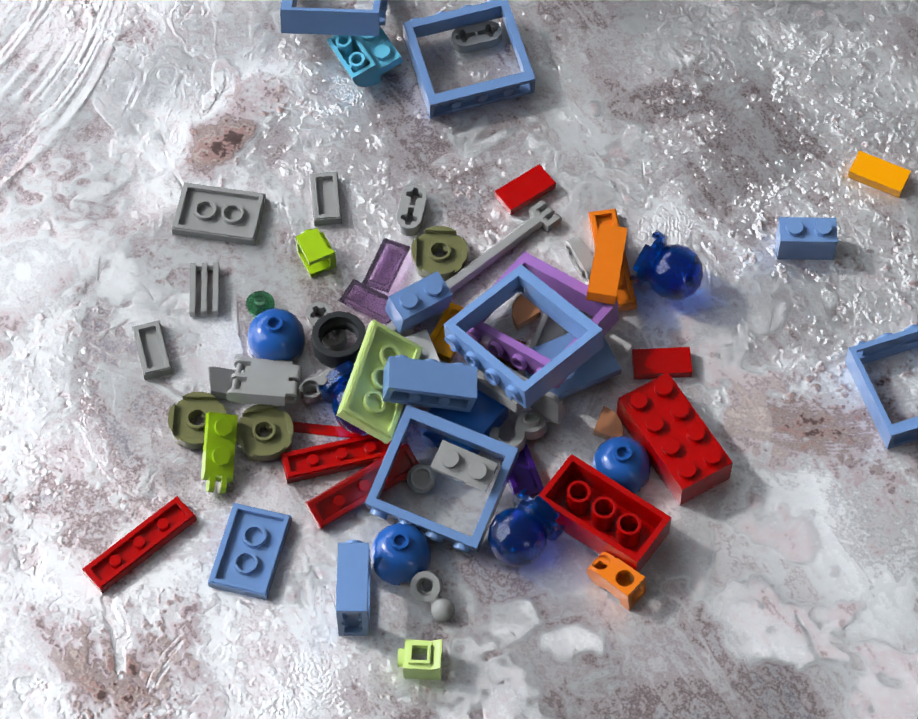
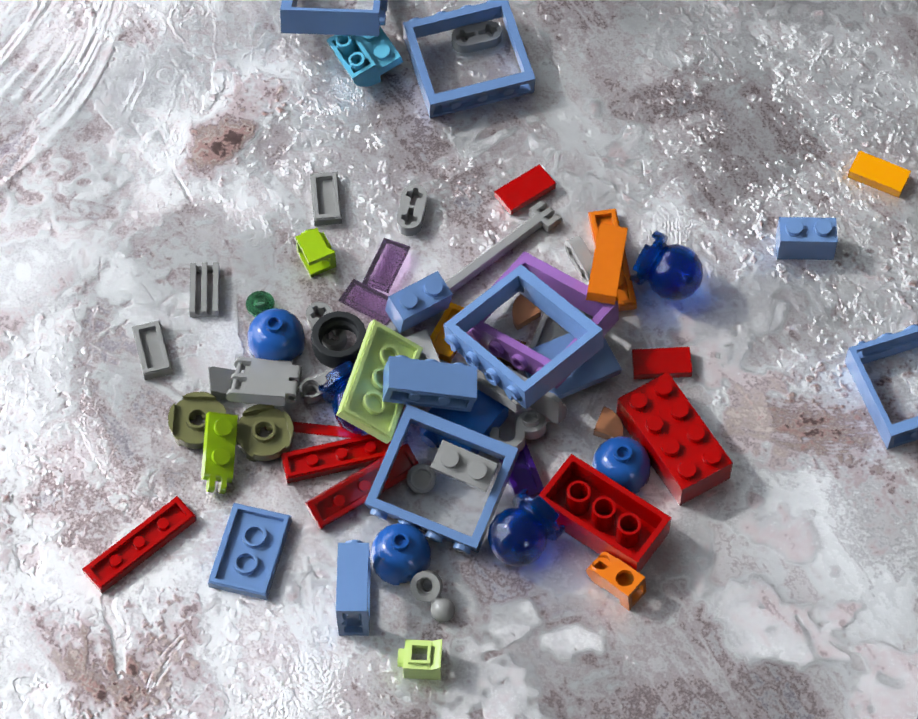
(219, 214): light grey tile -> none
(439, 238): olive plate -> none

